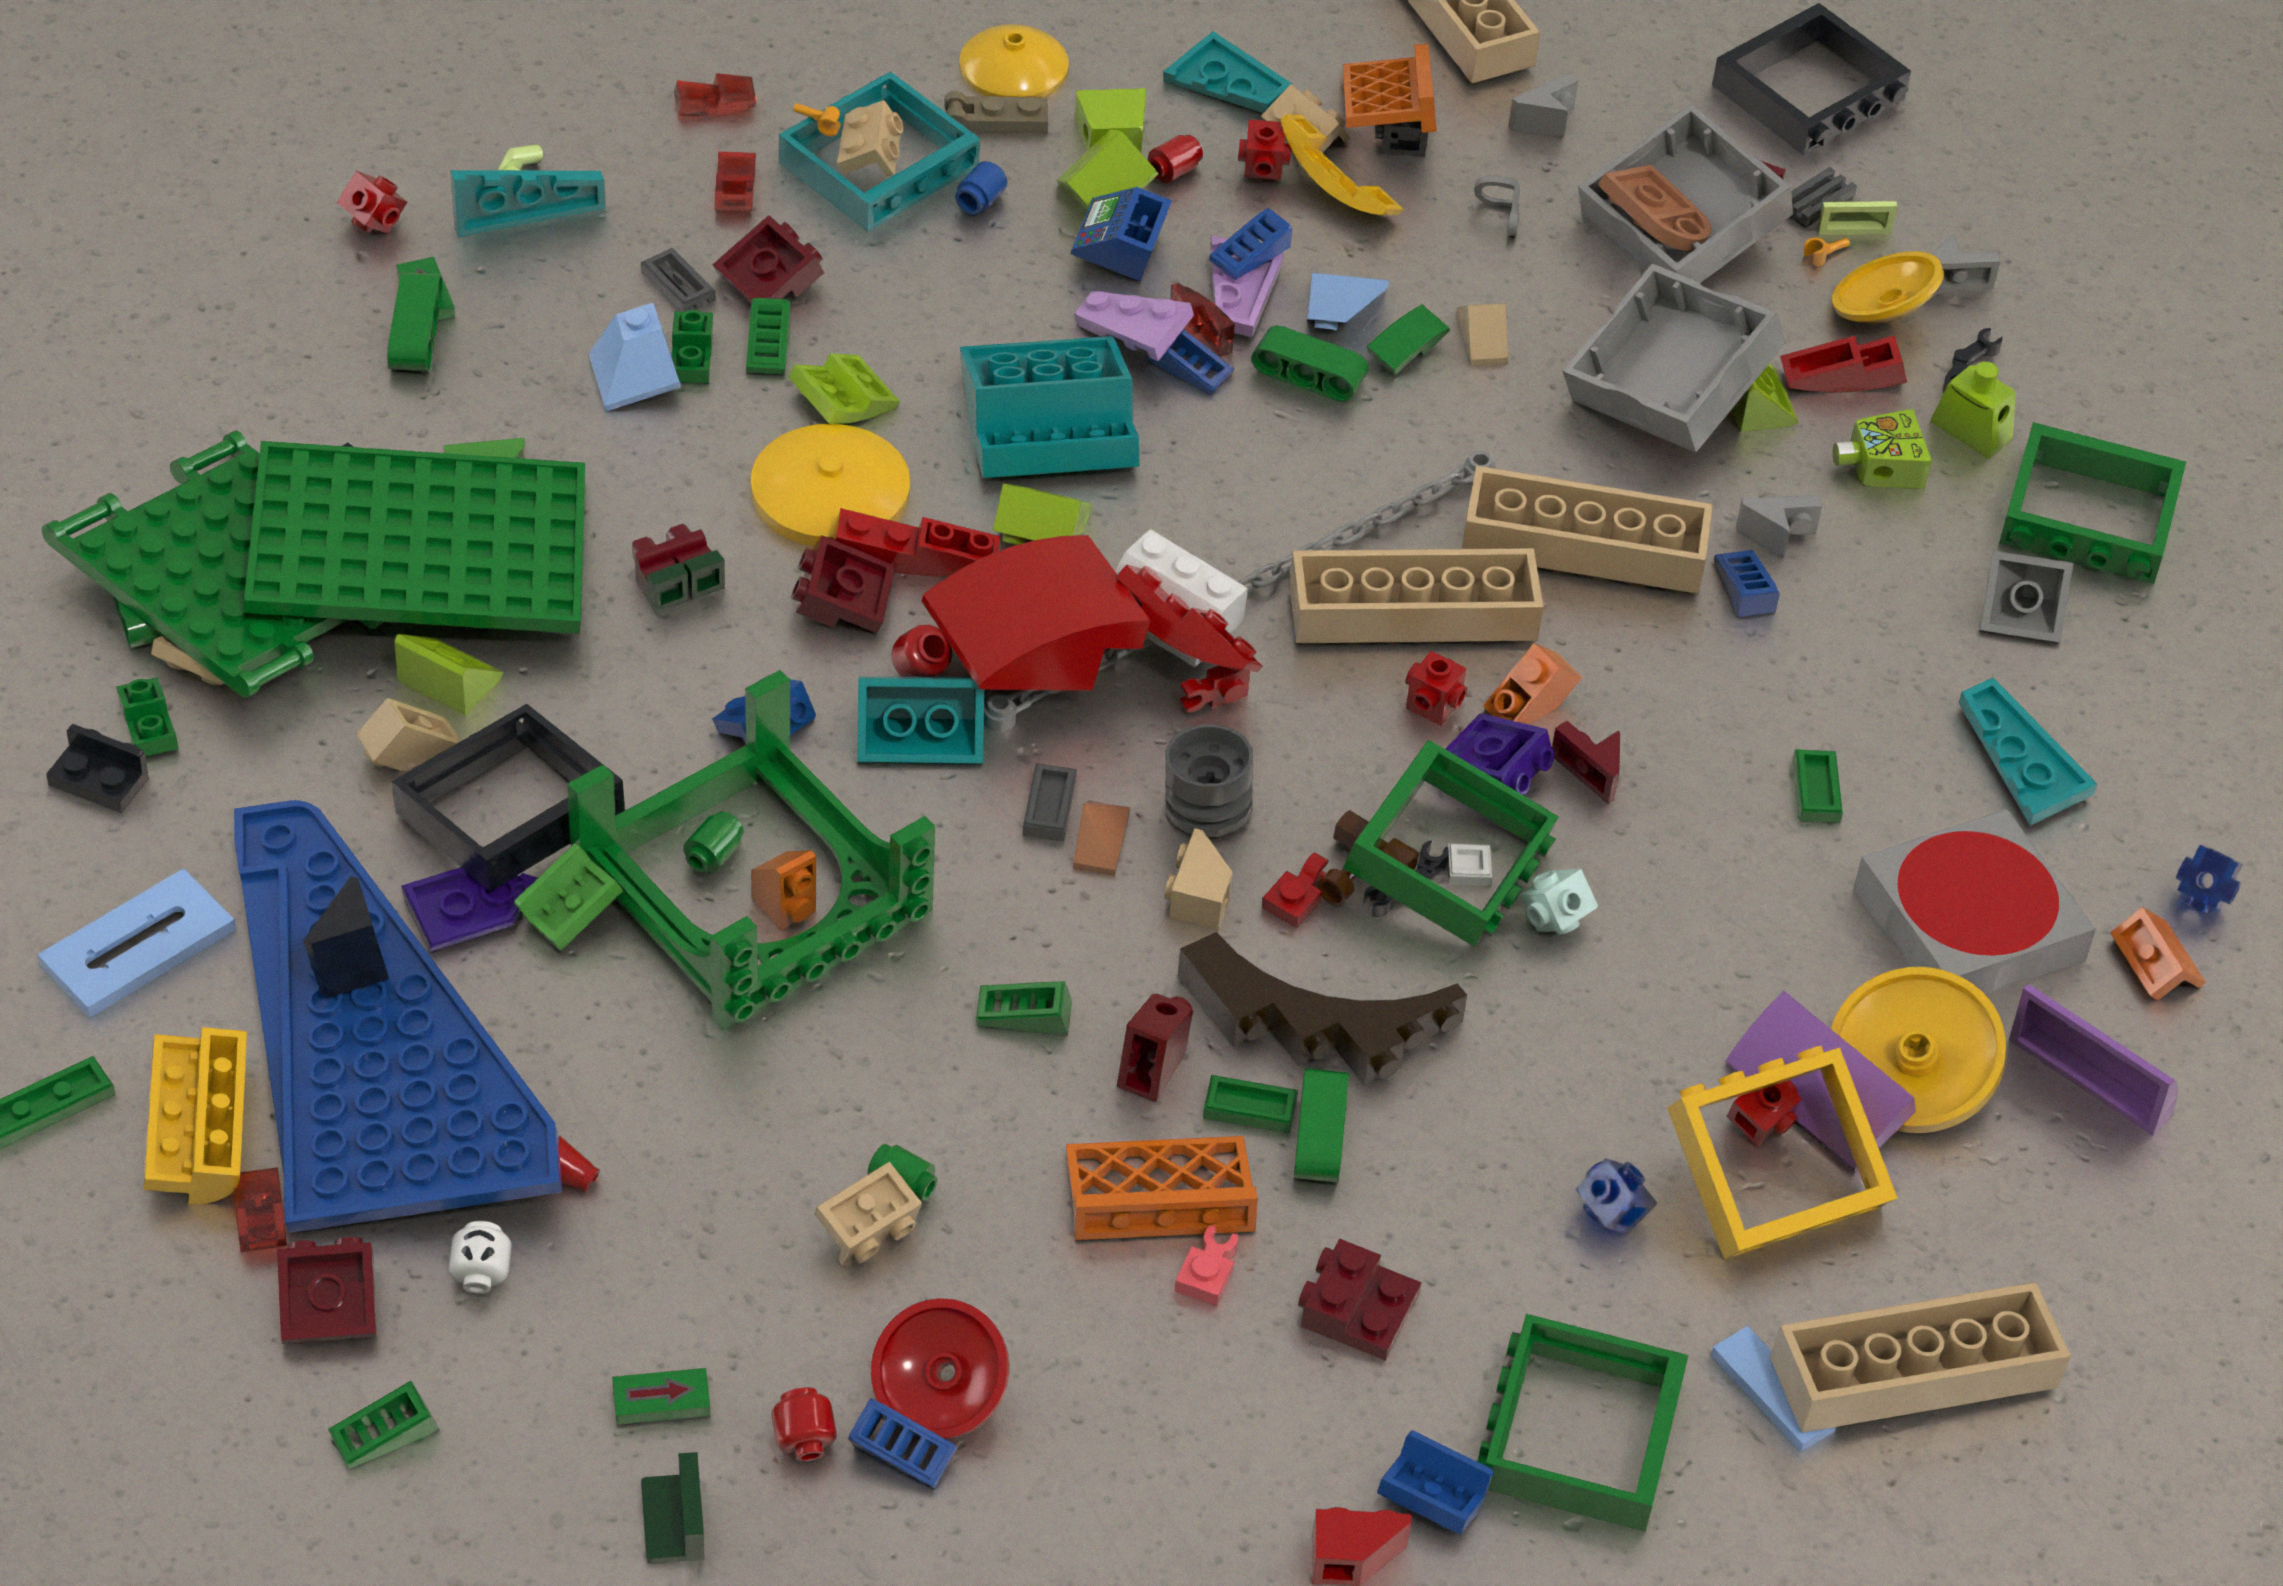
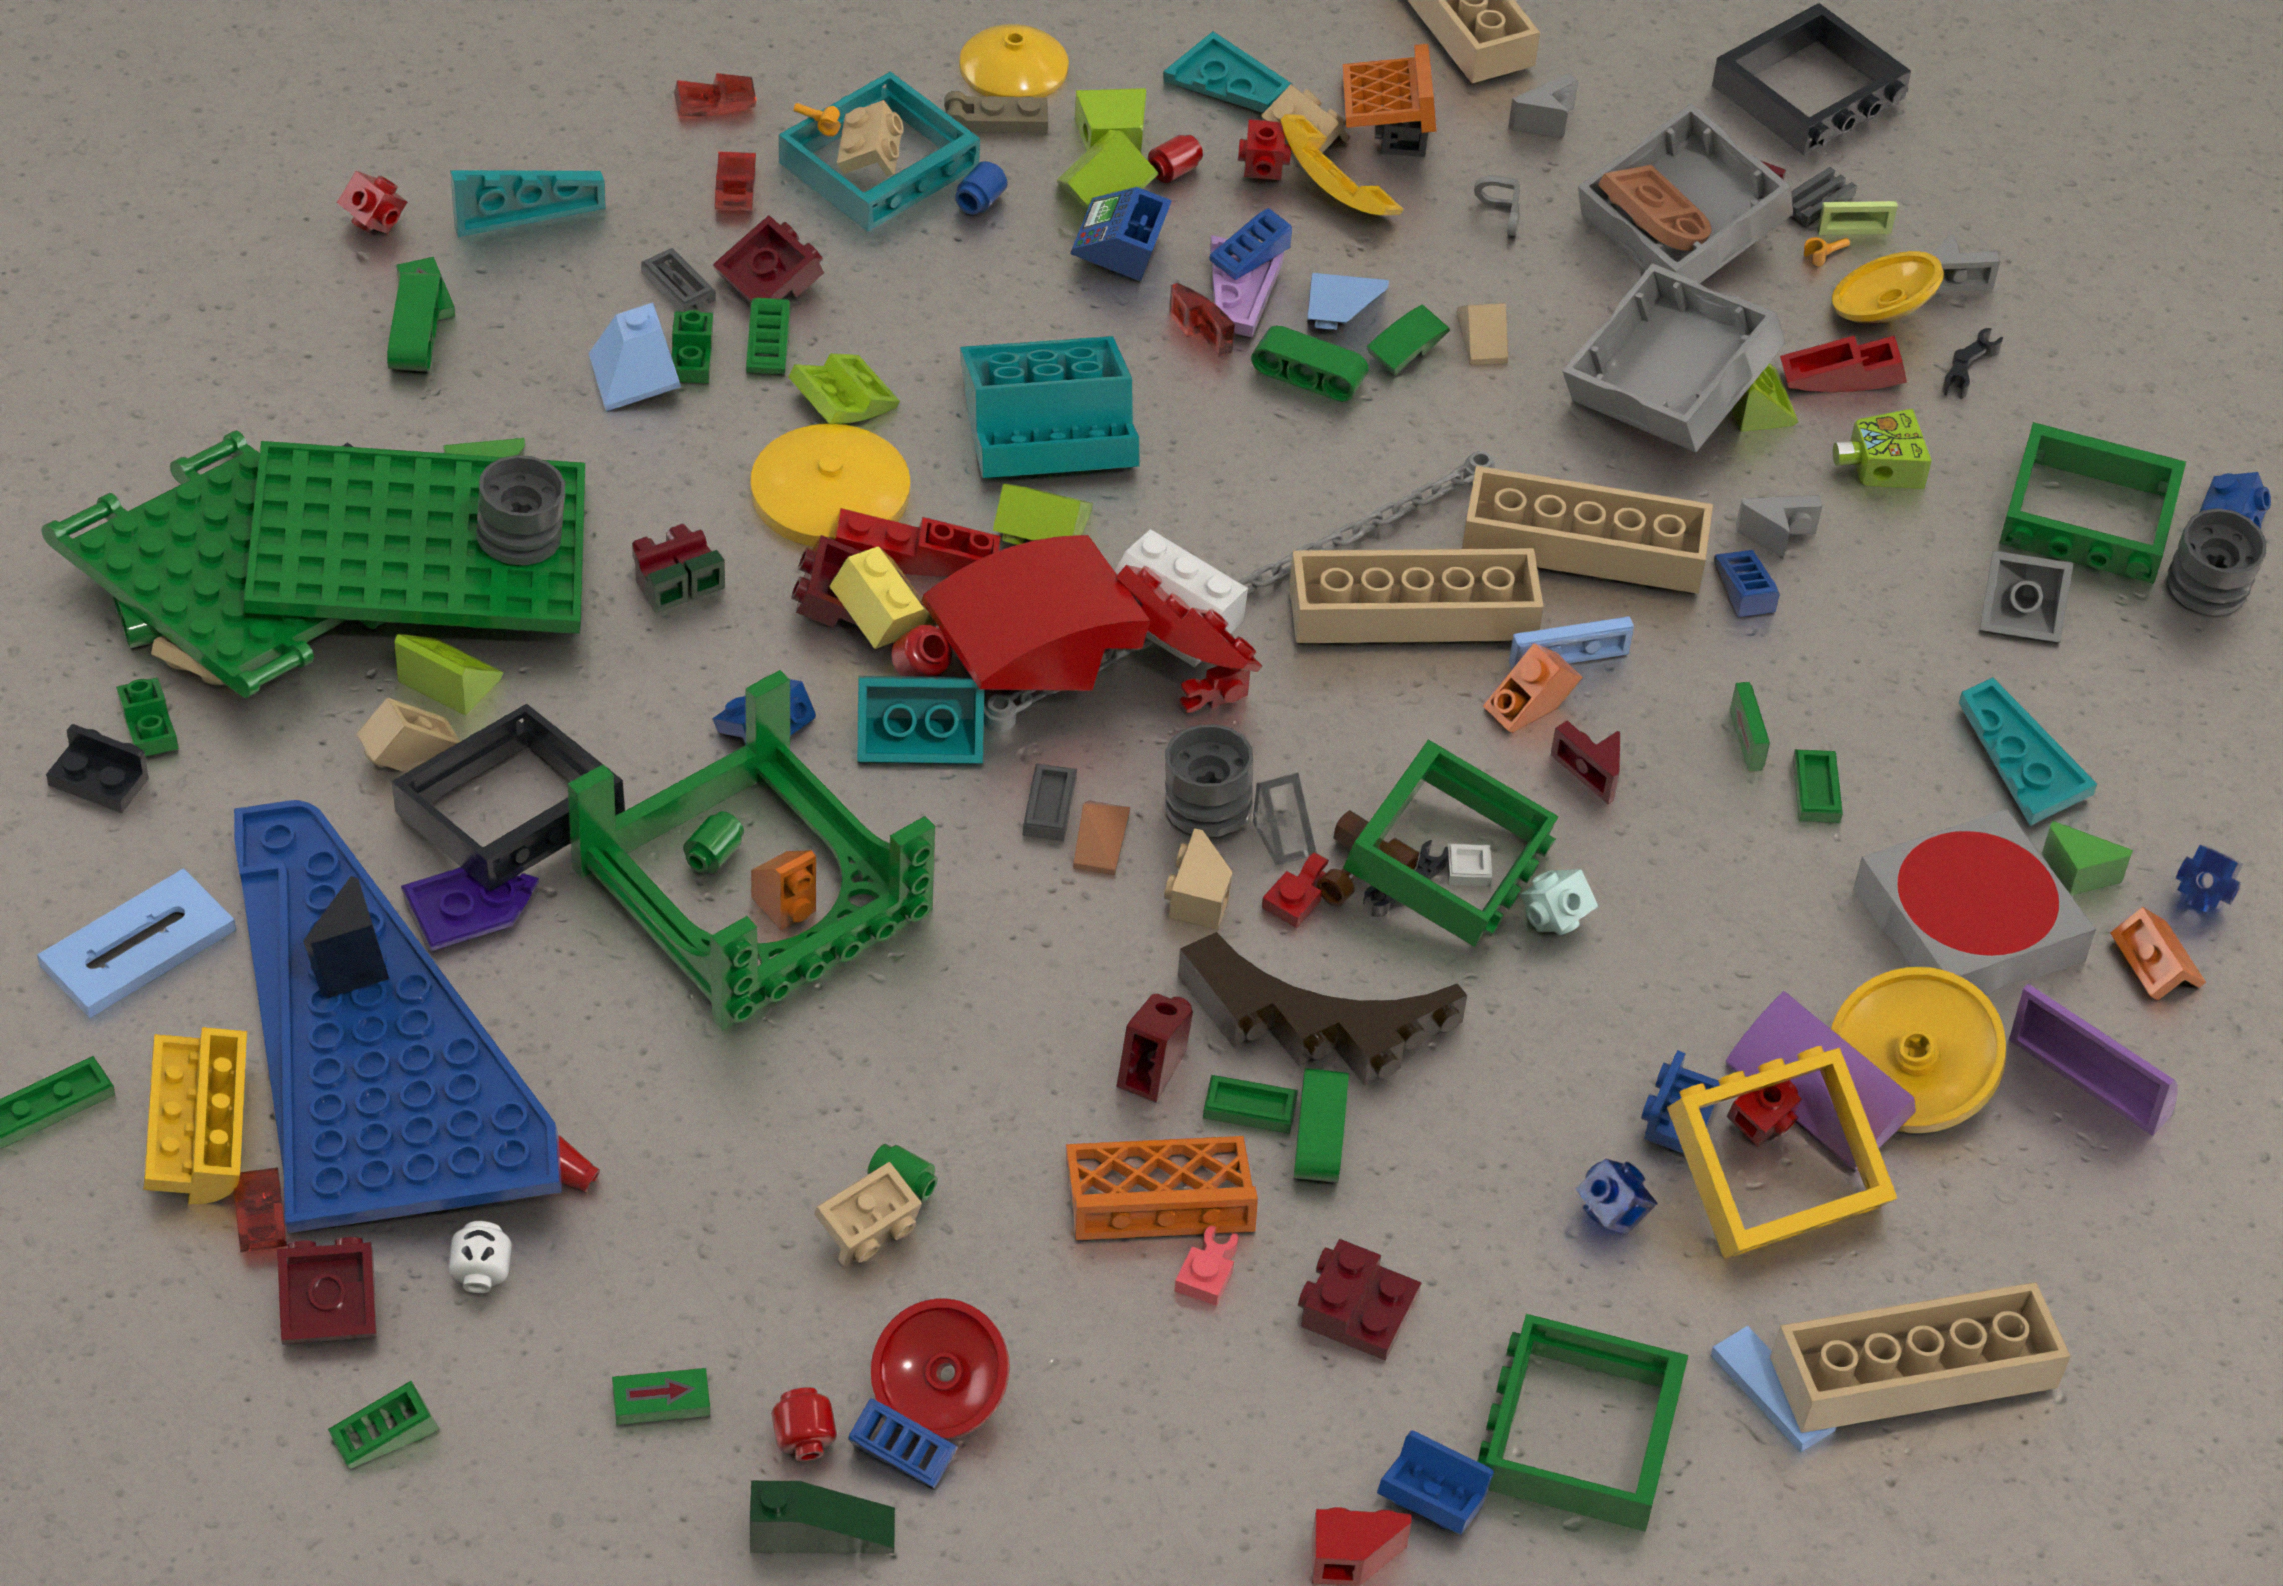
(520, 156): yellowish green arm -> none
(520, 510): none -> dark grey wheel
(567, 897): bright green bracket -> none
(674, 1514): dark green panel -> none
(816, 1520): none -> dark green slope
(879, 597): none -> light yellow slope
(1039, 1020): green slope -> none
(1135, 320): lavender wing -> none
(1189, 346): blue slope -> none
(1283, 819): none -> clear slope
(1435, 687): red brick -> none
(1505, 750): dark purple plate -> none
(1578, 641): none -> light blue tile
(1670, 1082): none -> blue bracket
(1749, 726): none -> green tile
(1978, 409): lime torso -> none
(2084, 860): none -> bright green slope
(2216, 562): none -> dark grey wheel
(2240, 494): none -> blue bracket

